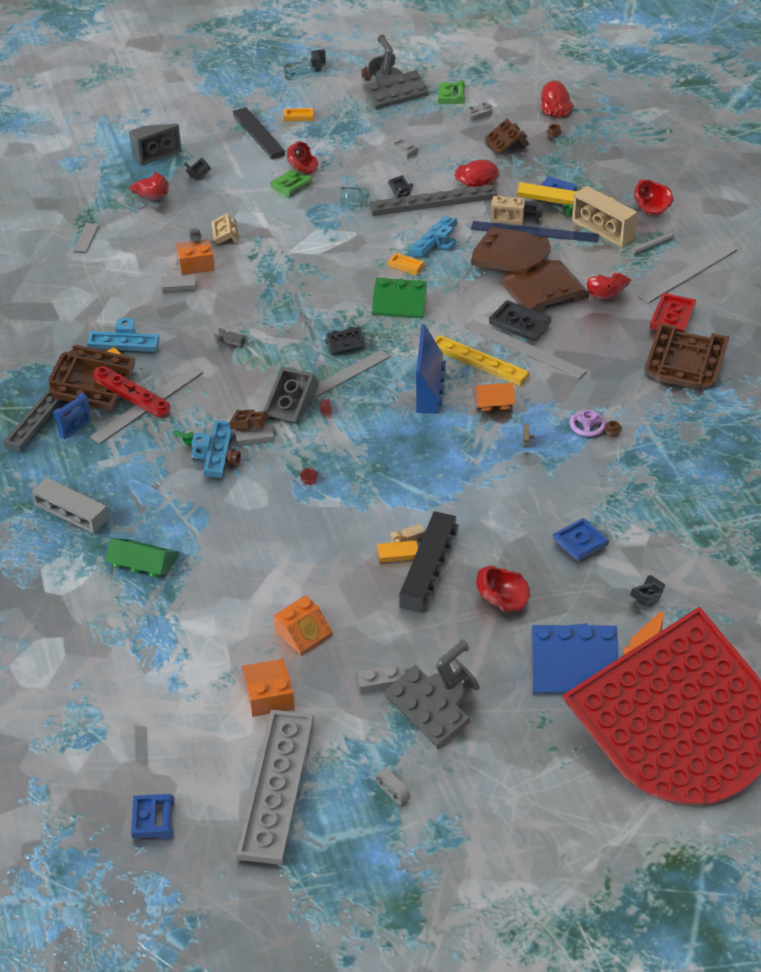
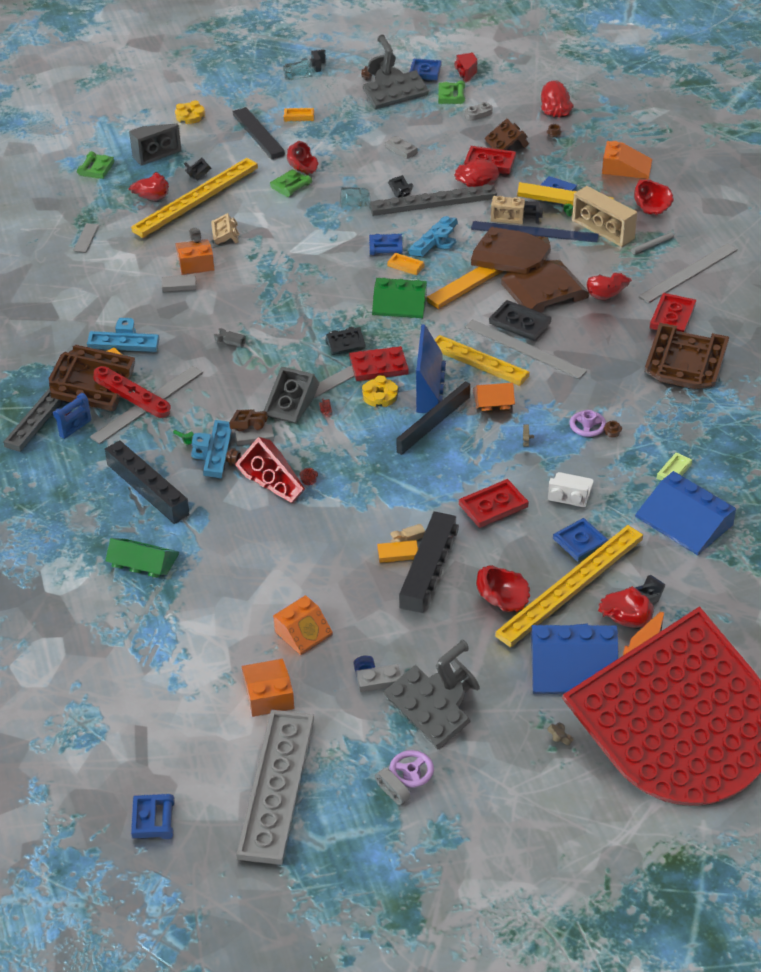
(70, 505): light grey brick -> none
(99, 169): none -> bright green plate
(147, 482): none -> black brick
(189, 112): none -> yellow plate
(194, 197): none -> yellow plate
(270, 469): none -> red wedge
(363, 662): none -> clear blue tile
(373, 391): none -> yellow plate
(378, 362): none -> red plate
(385, 244): none -> blue plate
(411, 771): none -> lavender piece
(427, 68): none -> blue plate
(432, 418): none -> black tile
(461, 286): none -> light orange tile
(466, 65): none -> red slope
(493, 503): none -> red plate
(501, 158): none -> red plate
(559, 734): none -> dark tan piece
(568, 586): none -> yellow plate
(570, 489): none -> white bracket
(625, 161): none -> orange slope
(627, 608): none -> red piece
(677, 463): none -> yellowish green tile
(686, 513): none -> blue slope

